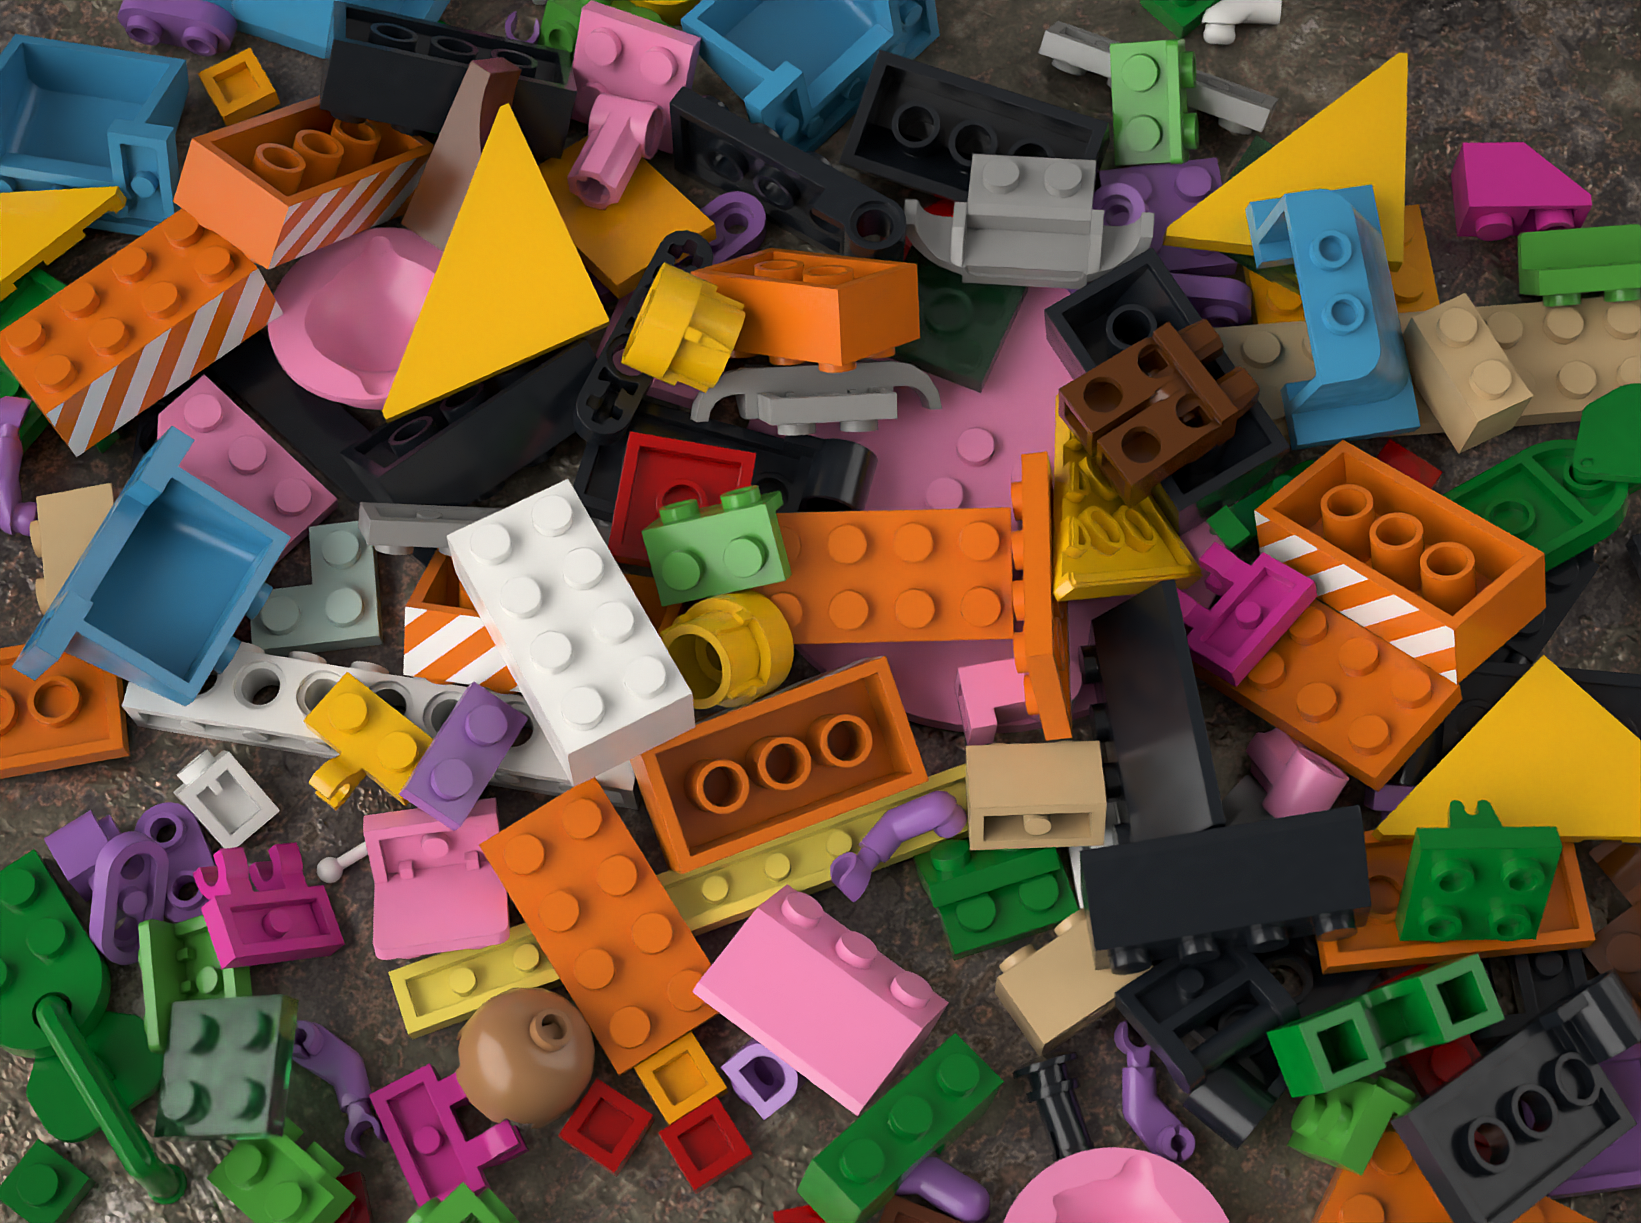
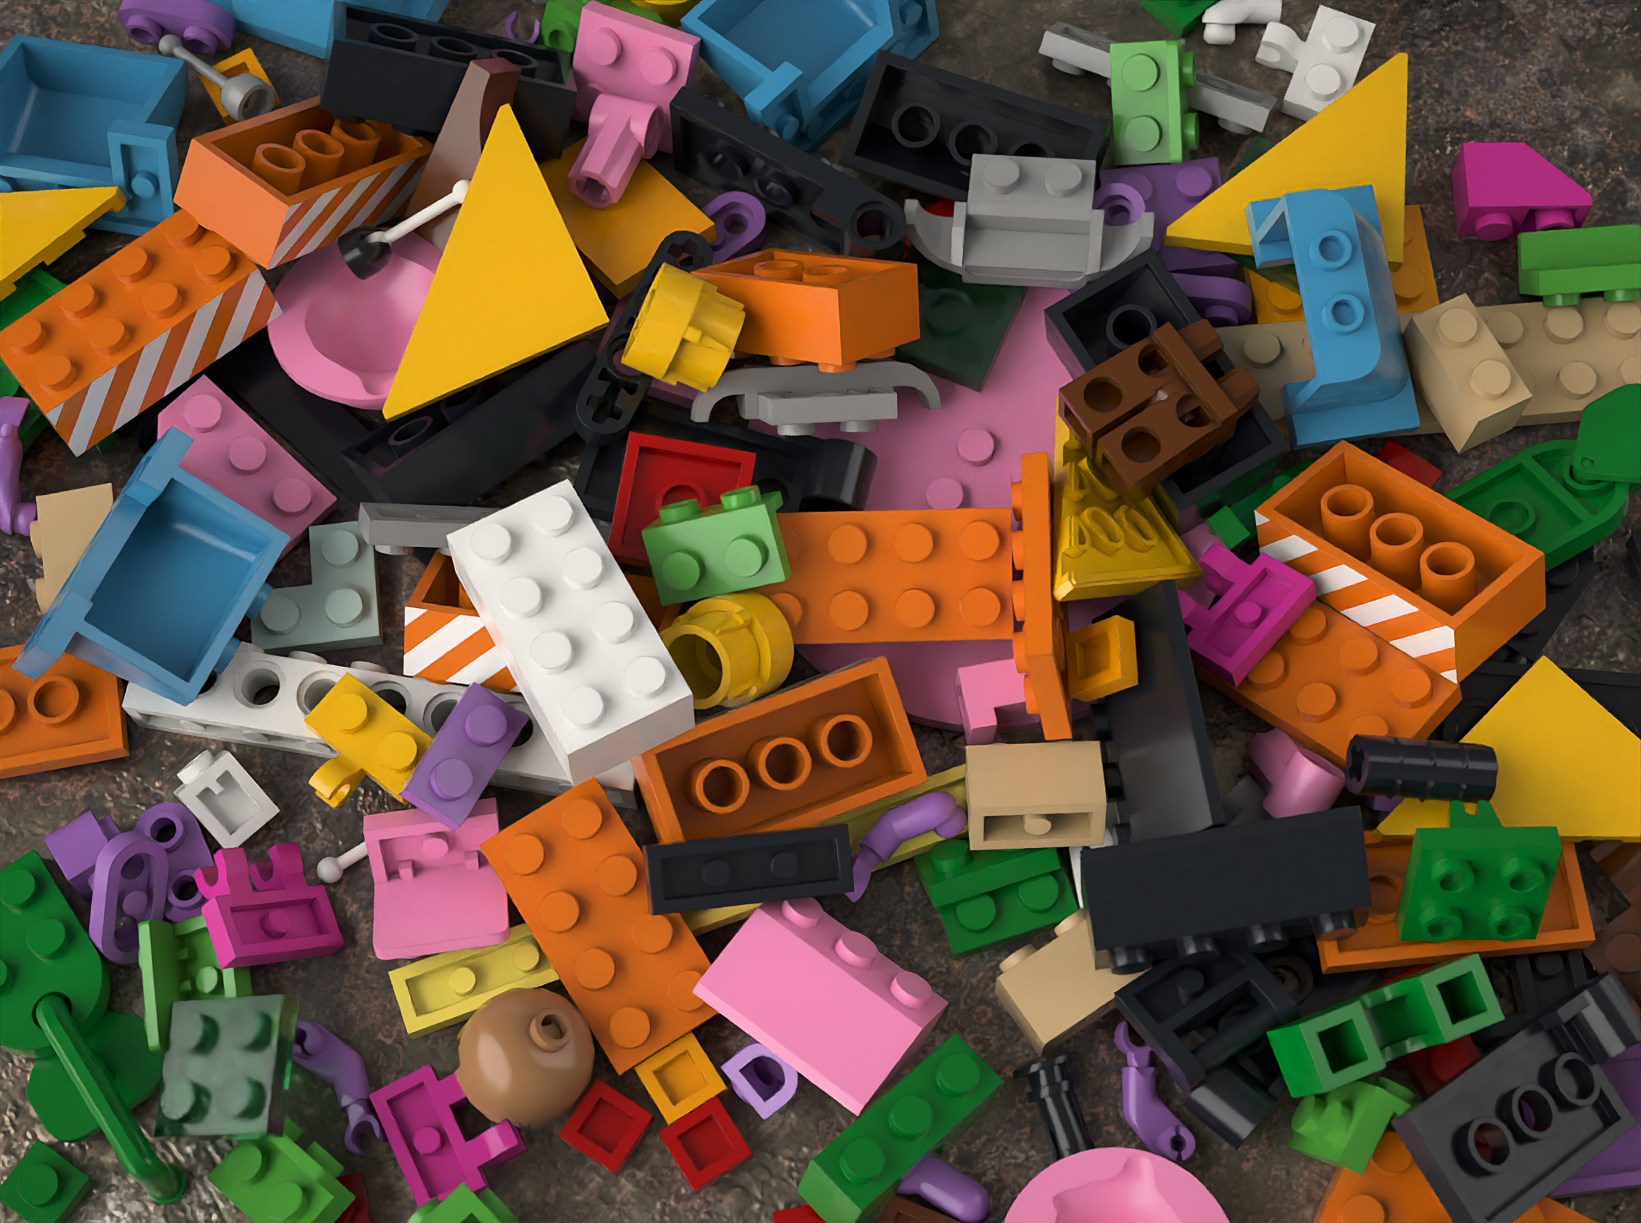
(240, 96): none -> light grey hinge
(369, 248): none -> hinge
(748, 868): none -> black plate
(1101, 659): none -> light orange plate
(1322, 65): none -> white plate
(1420, 769): none -> black axle

